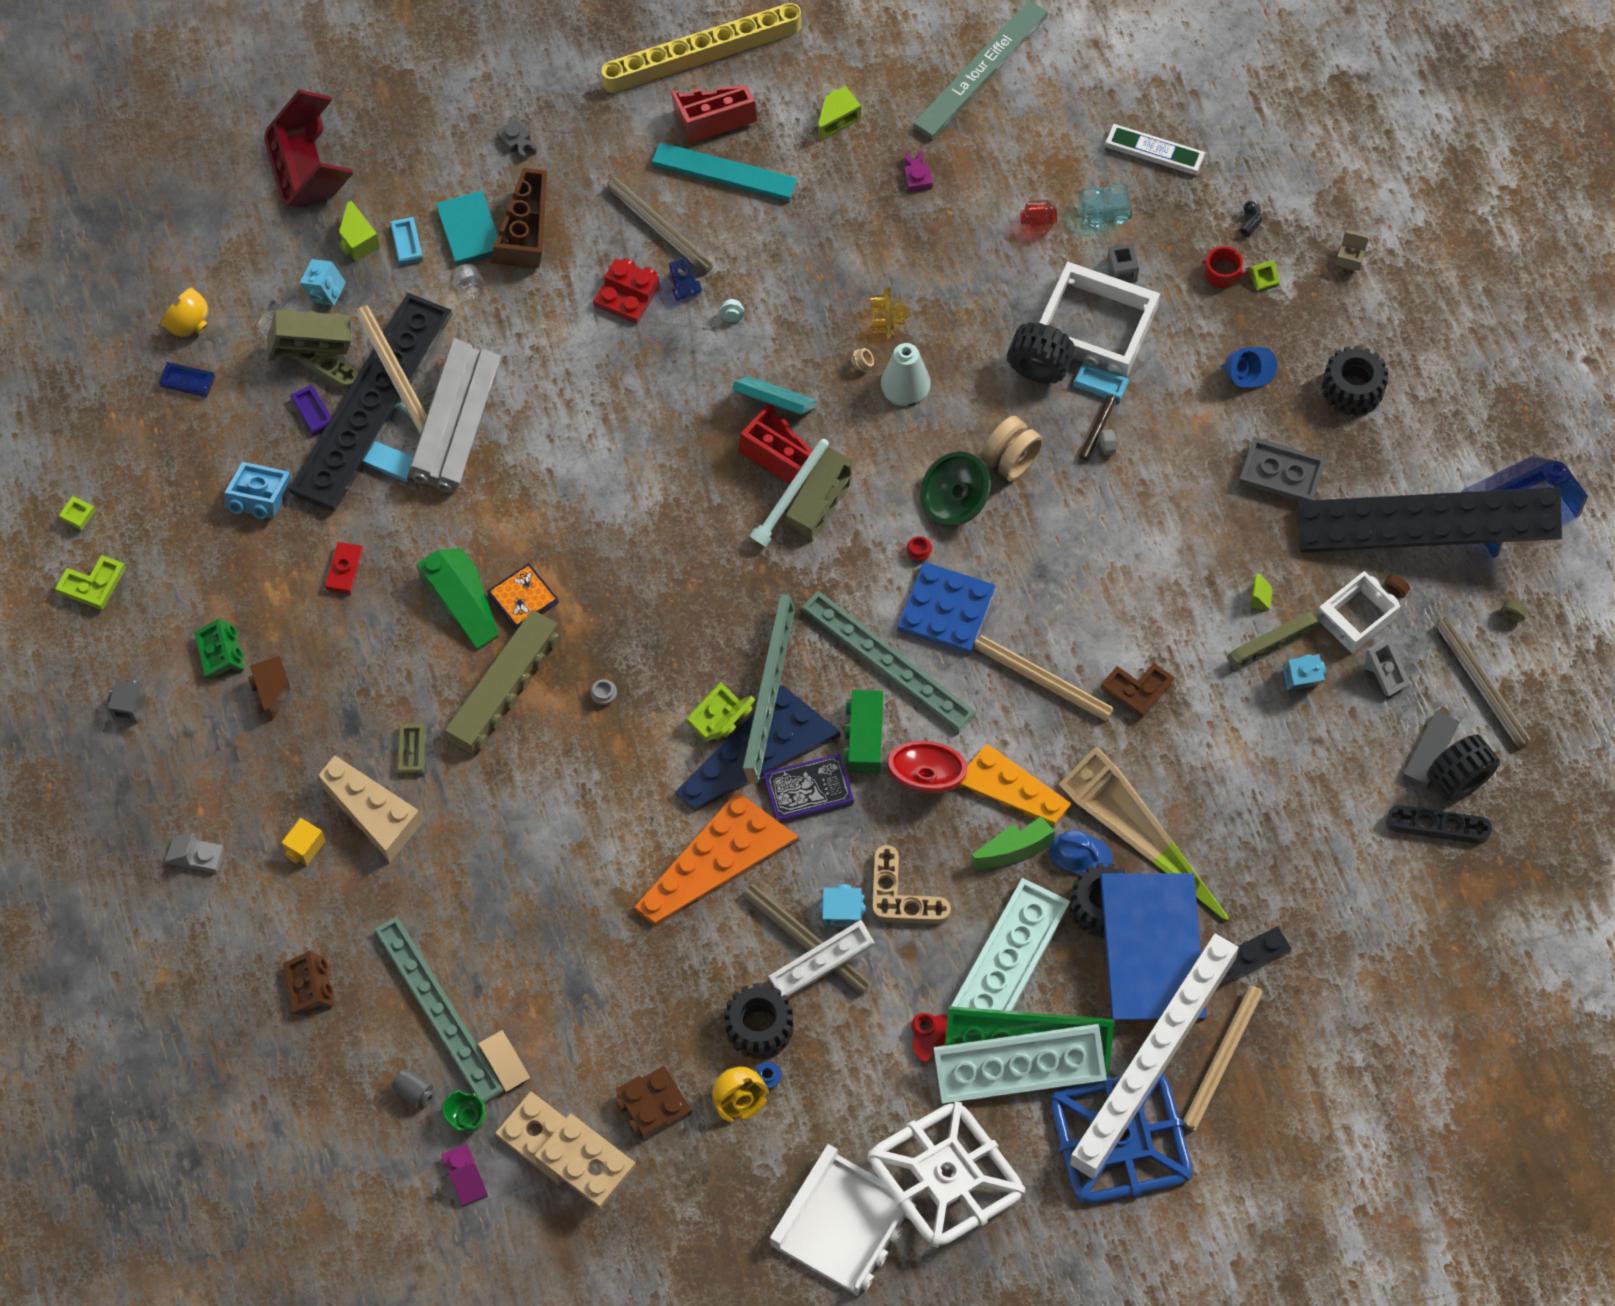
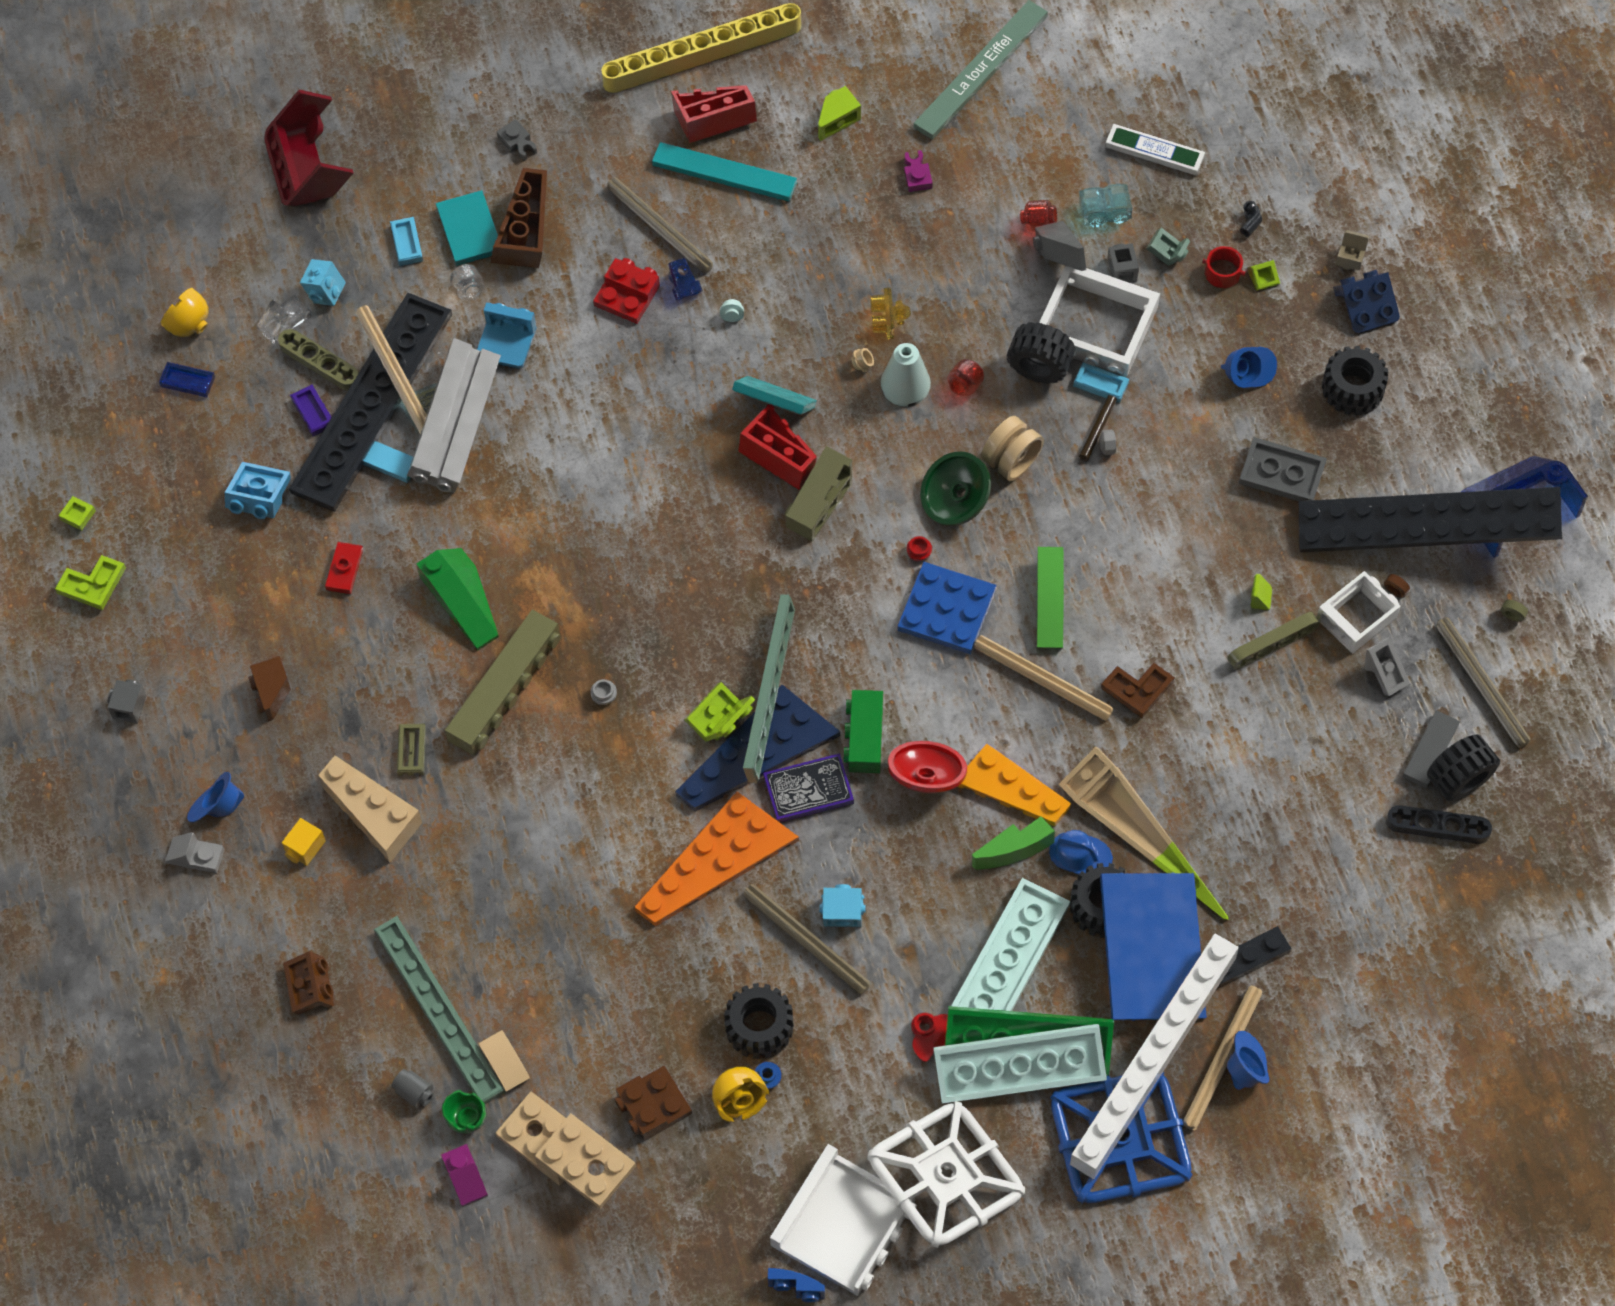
(218, 800): none -> blue piece
(219, 648): green bracket -> none
(308, 332): olive wedge -> none
(357, 234): lime slope -> none
(508, 333): none -> dark azure bracket
(521, 594): tile -> none
(763, 532): light aqua piece -> none
(806, 1287): none -> blue slope
(822, 959): white tile -> none
(888, 662): sand green tile -> none
(890, 896): tan beam -> none
(965, 377): none -> clear red head
(1050, 597): none -> bright green slope
(1059, 245): none -> dark grey slope
(1167, 247): none -> sand green bracket
(1247, 1062): none -> blue piece
(1304, 672): medium azure head -> none
(1369, 300): none -> dark blue bracket

